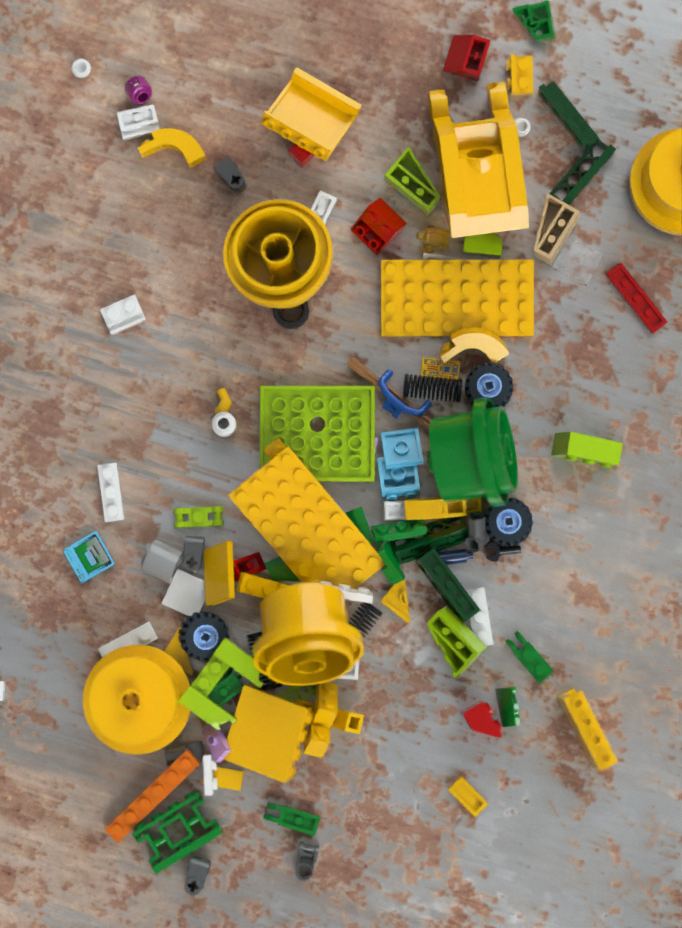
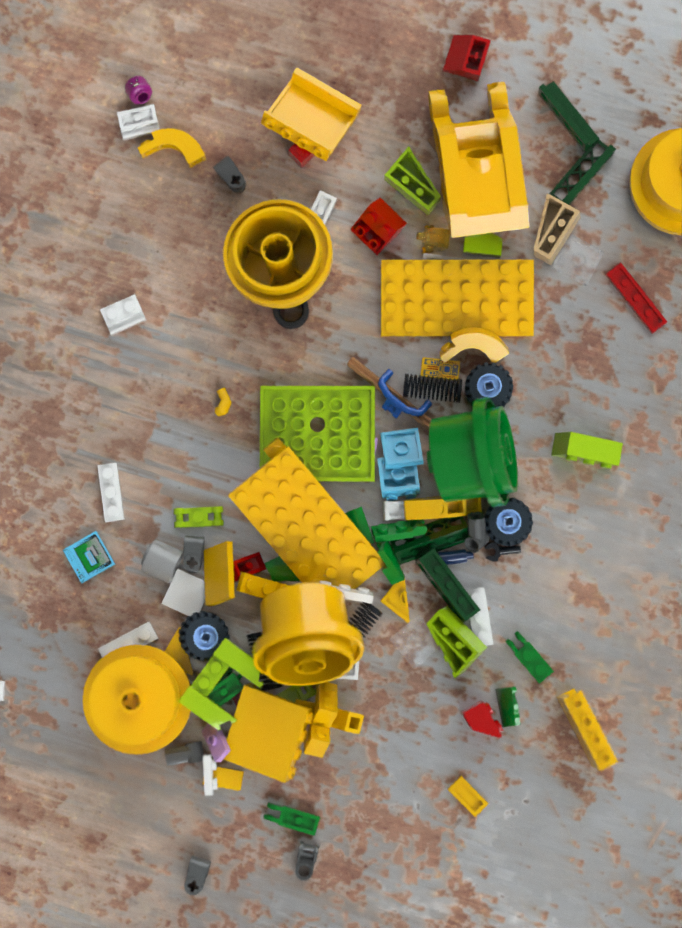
(81, 68): white plate -> none
(152, 795): orange plate -> none
(184, 844): green fence -> none
(224, 424): white head -> none
(520, 75): yellow bracket -> none
(523, 126): white plate -> none
(537, 20): green slope -> none

